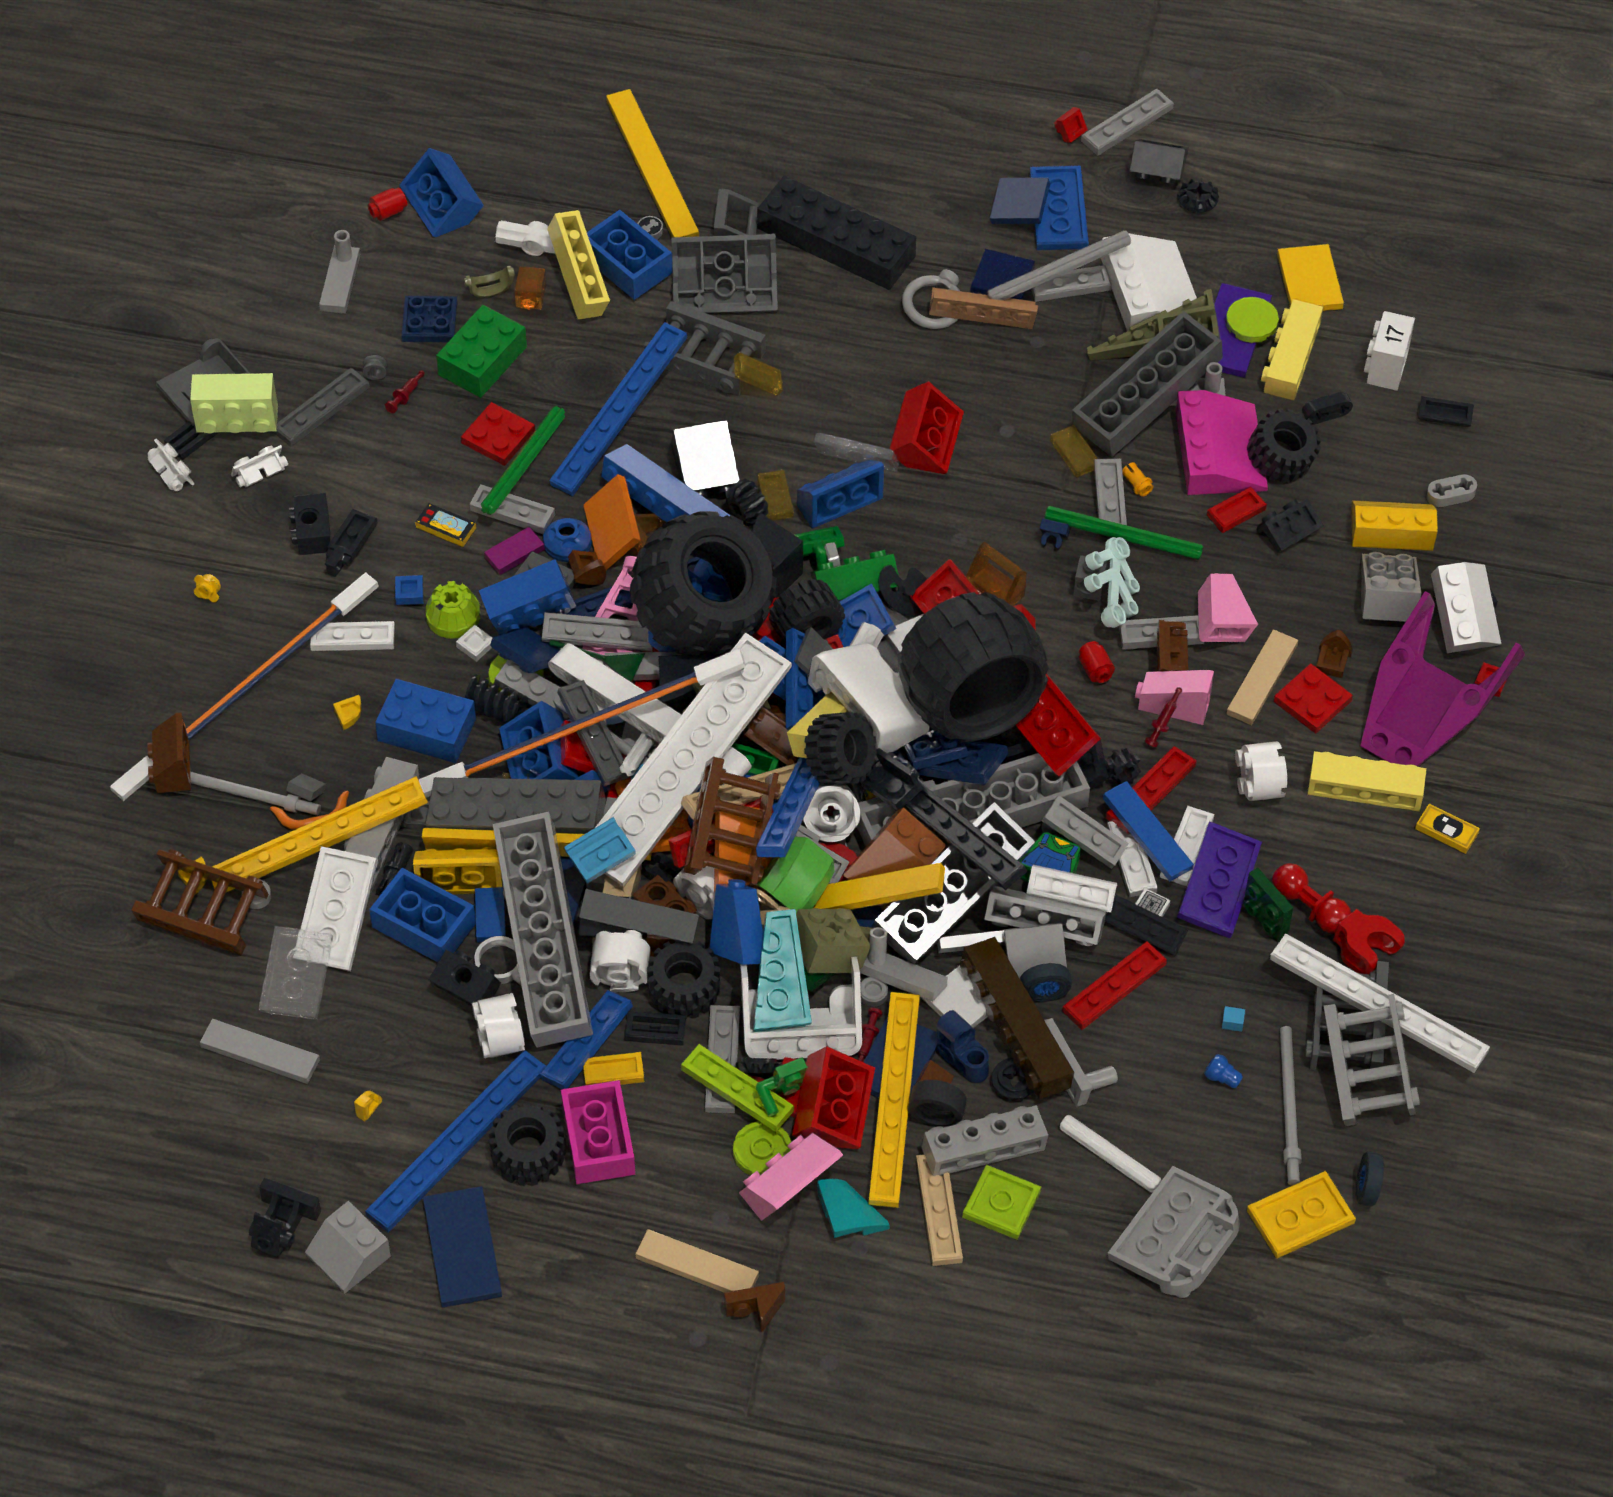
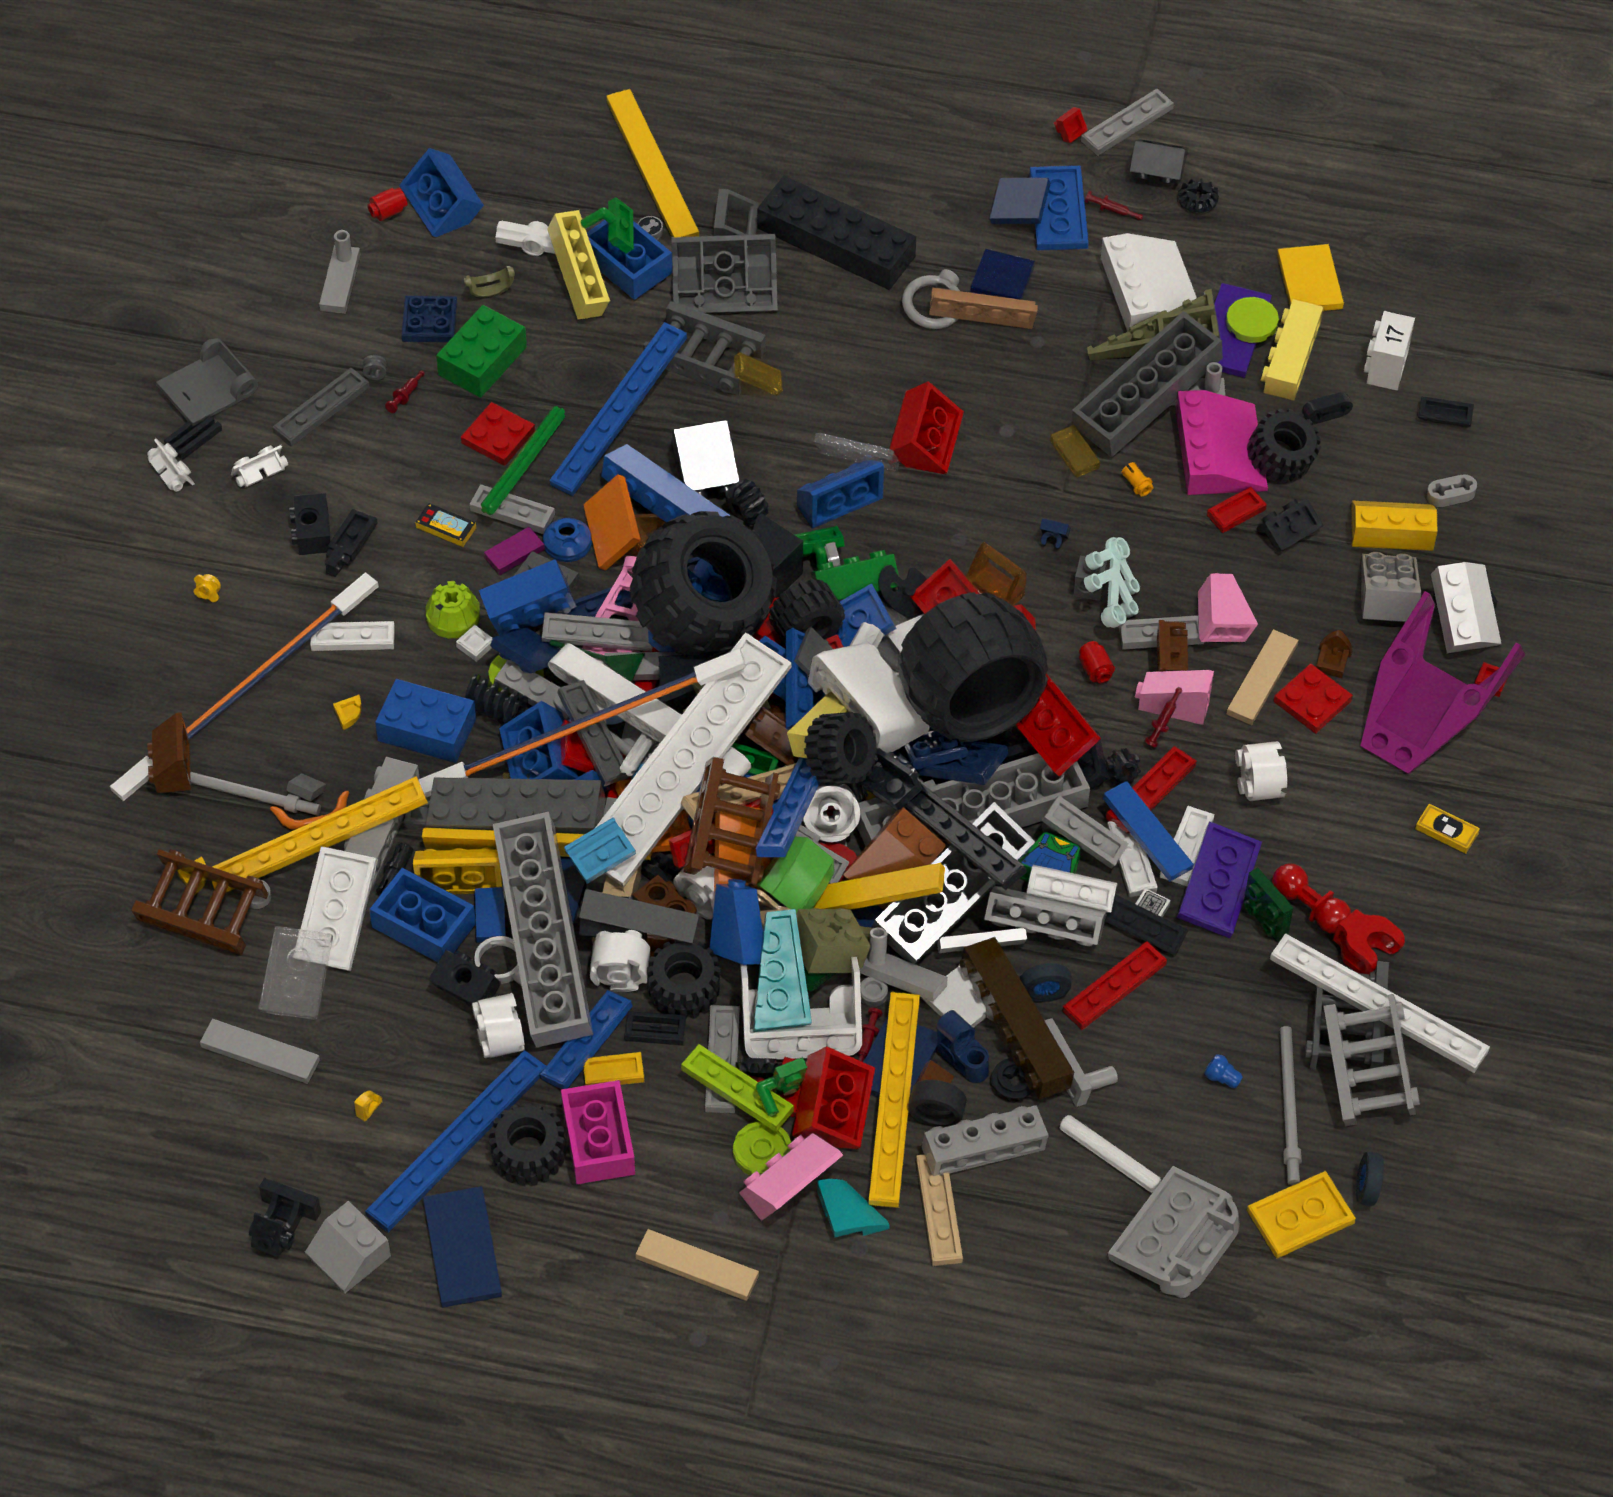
(234, 402): yellowish green brick -> none
(409, 590): blue plate -> none
(530, 288): clear orange brick -> none
(587, 567): reddish brown tile -> none
(619, 223): none -> green plate
(761, 1299): reddish brown slope -> none
(776, 494): clear yellow tile -> none
(1001, 1202): lime tile -> none
(1035, 946): light grey tile -> none
(1060, 266): light grey axle -> none
(1074, 283): light grey tile -> none
(1110, 490): light grey tile -> none
(1111, 205): none -> dark red piece
(1126, 532): green axle -> none
(1233, 1018): dark azure piece -> none
(1367, 781): light yellow brick -> none

